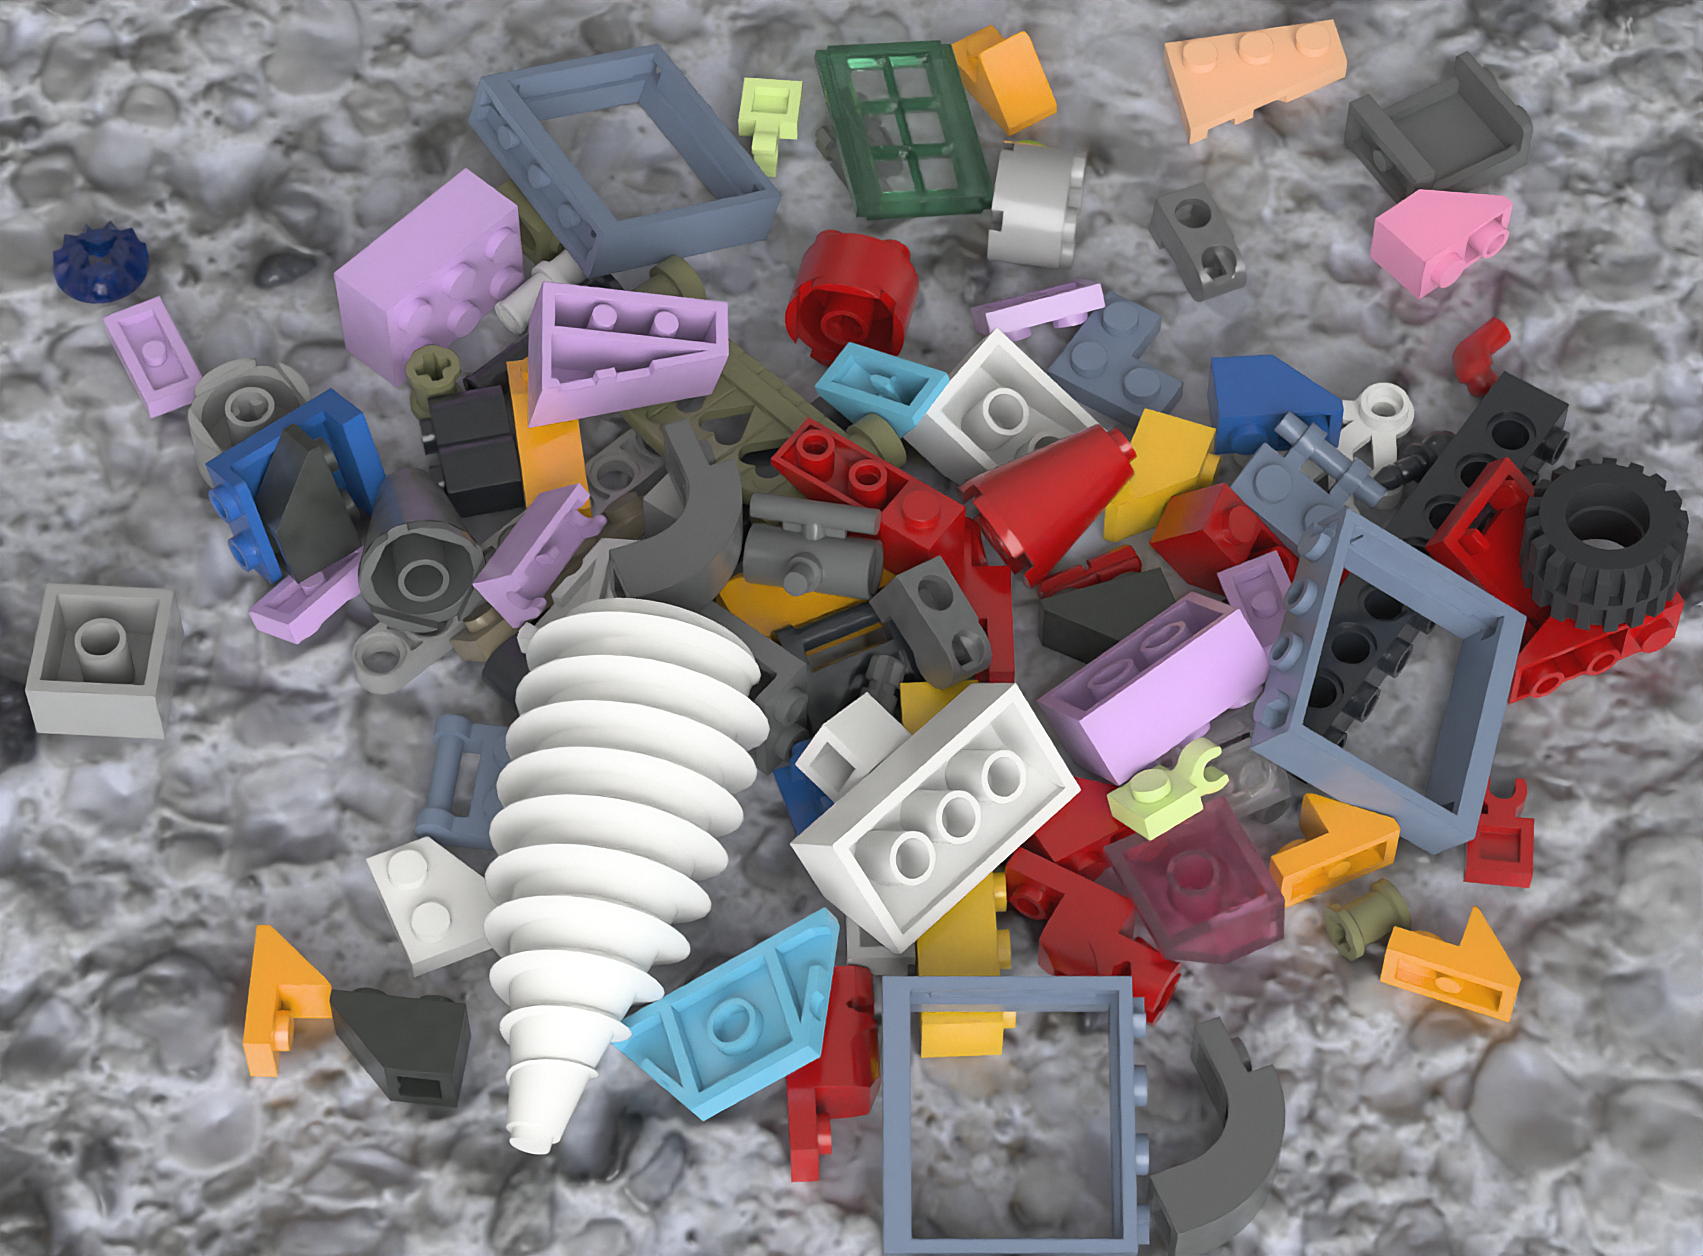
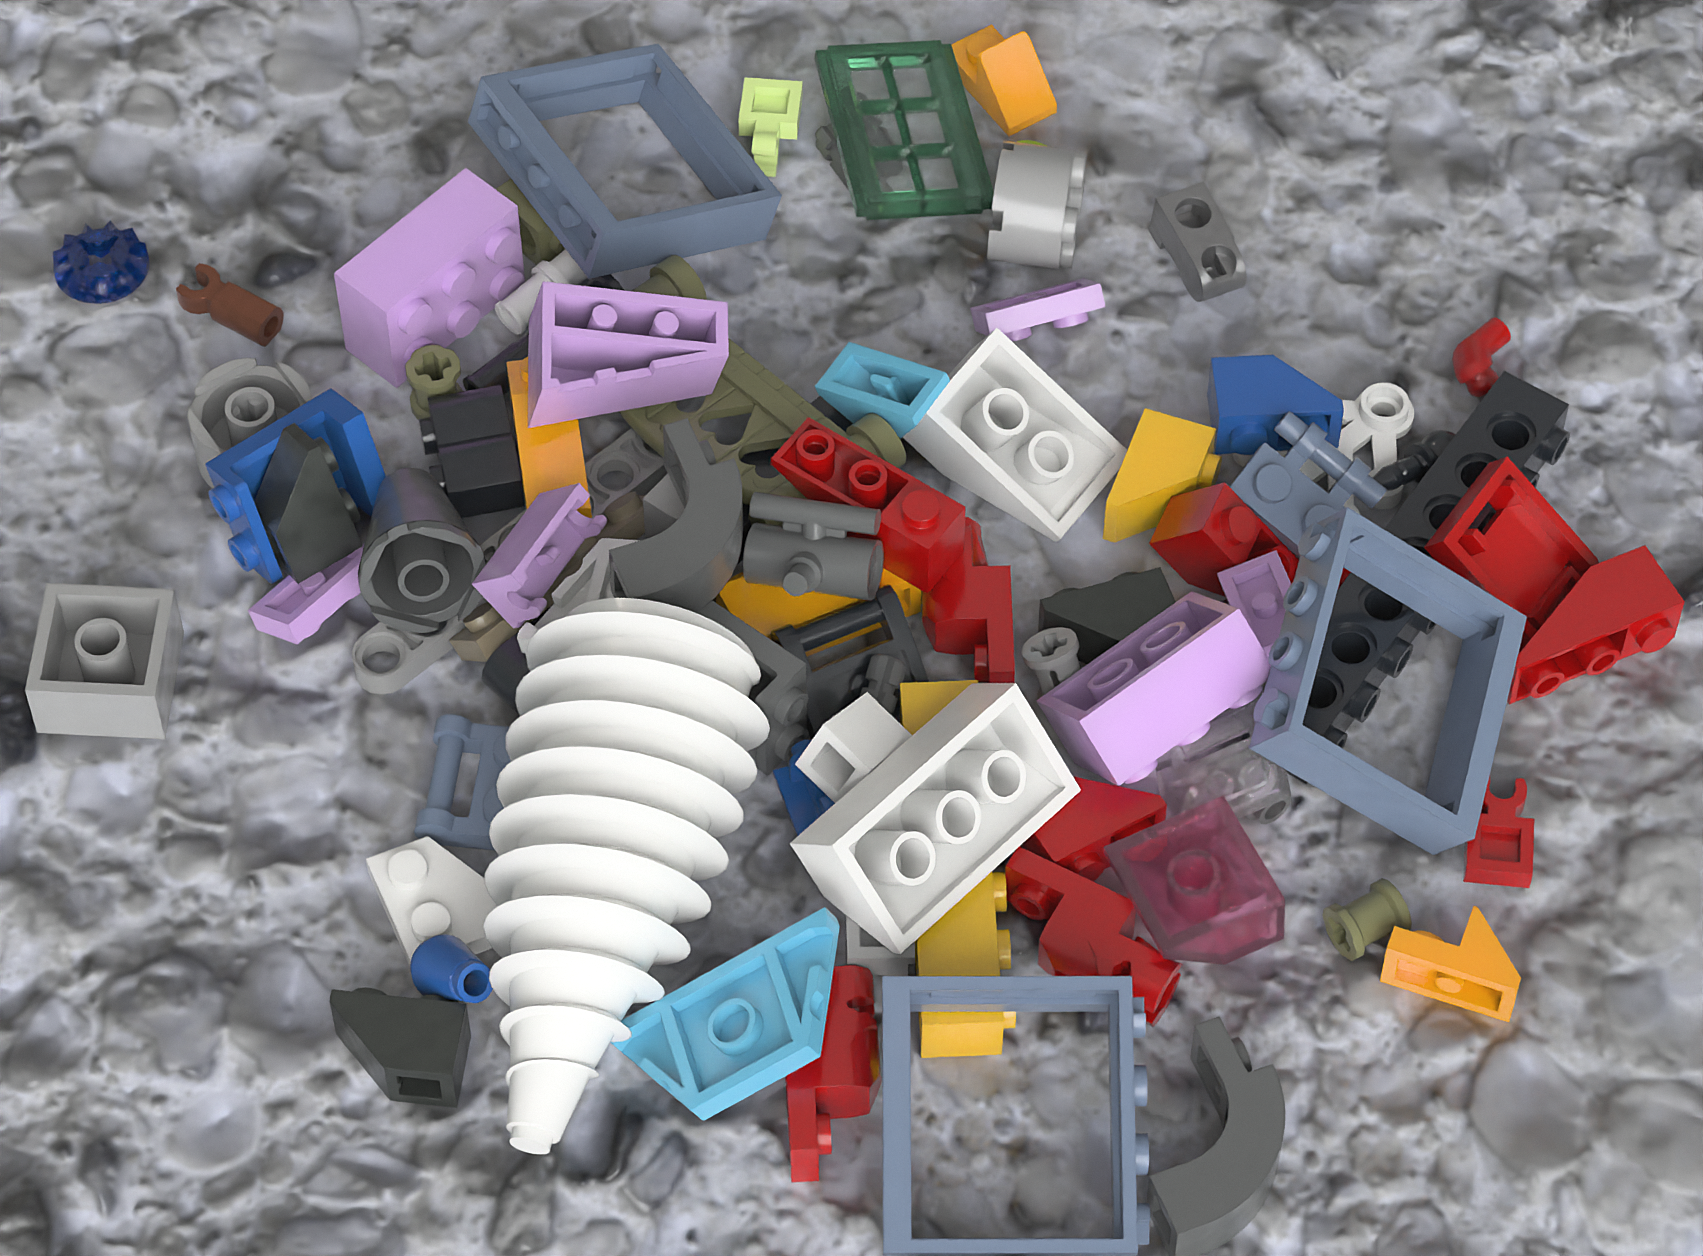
(153, 356): lavender plate -> none
(232, 306): none -> copper bar
(279, 990): light orange slope -> none
(449, 969): none -> blue cone
(852, 293): red brick -> none
(935, 623): flat silver leg -> none
(1049, 497): red cone -> none
(1049, 664): none -> light grey bush
(1099, 570): red piece -> none
(1104, 368): sand blue plate -> none
(1164, 798): yellowish green plate -> none
(1241, 71): light nougat wing -> none
(1339, 847): light orange slope -> none
(1438, 235): bright pink slope -> none
(1443, 136): dark grey panel -> none
(1594, 582): black tyre -> none

